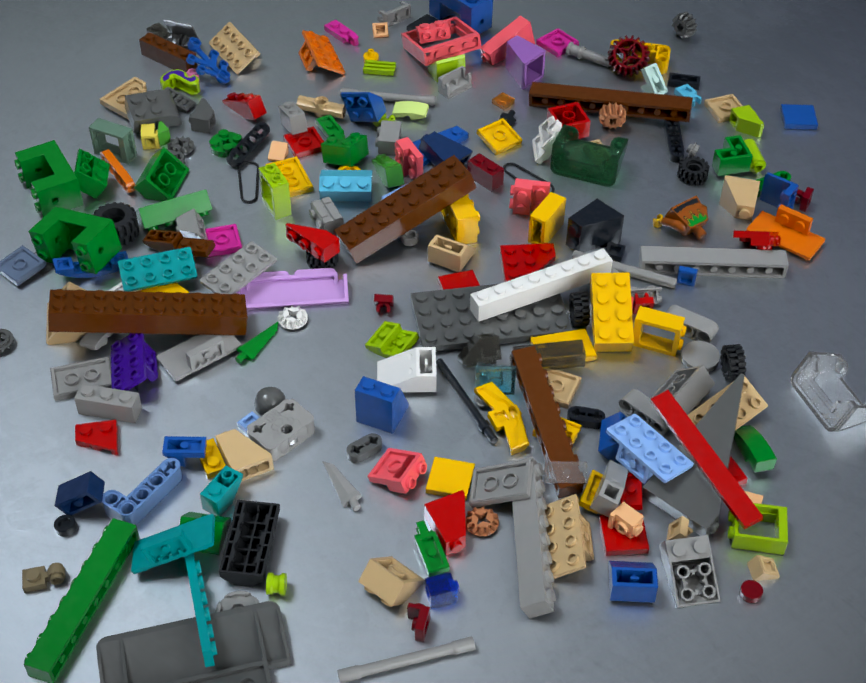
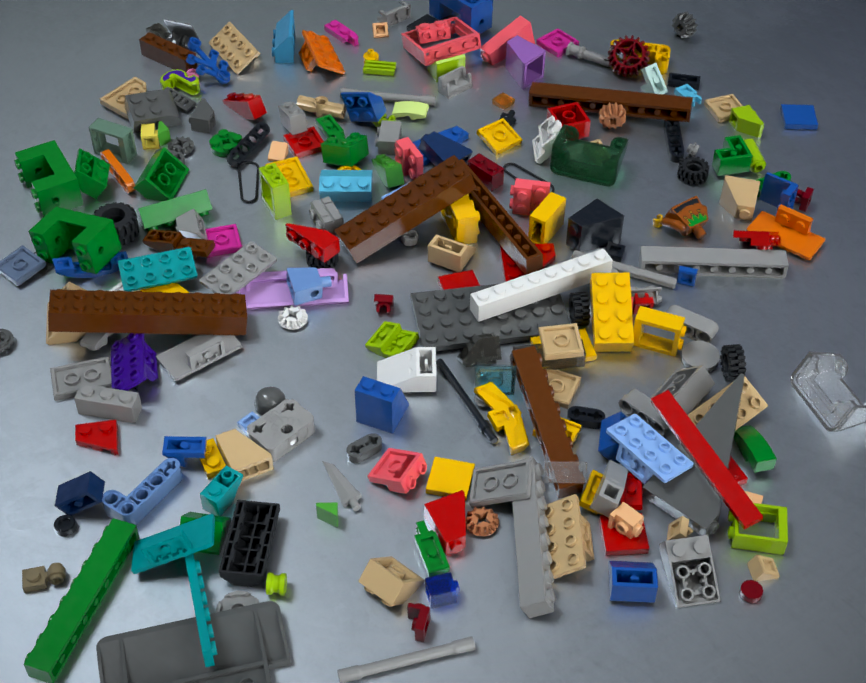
(254, 346): green bar -> none
(284, 39): none -> dark azure slope
(306, 284): none -> medium blue torso
(328, 513): none -> bright green slope
(504, 228): none -> reddish brown brick
(561, 341): none -> tan tile

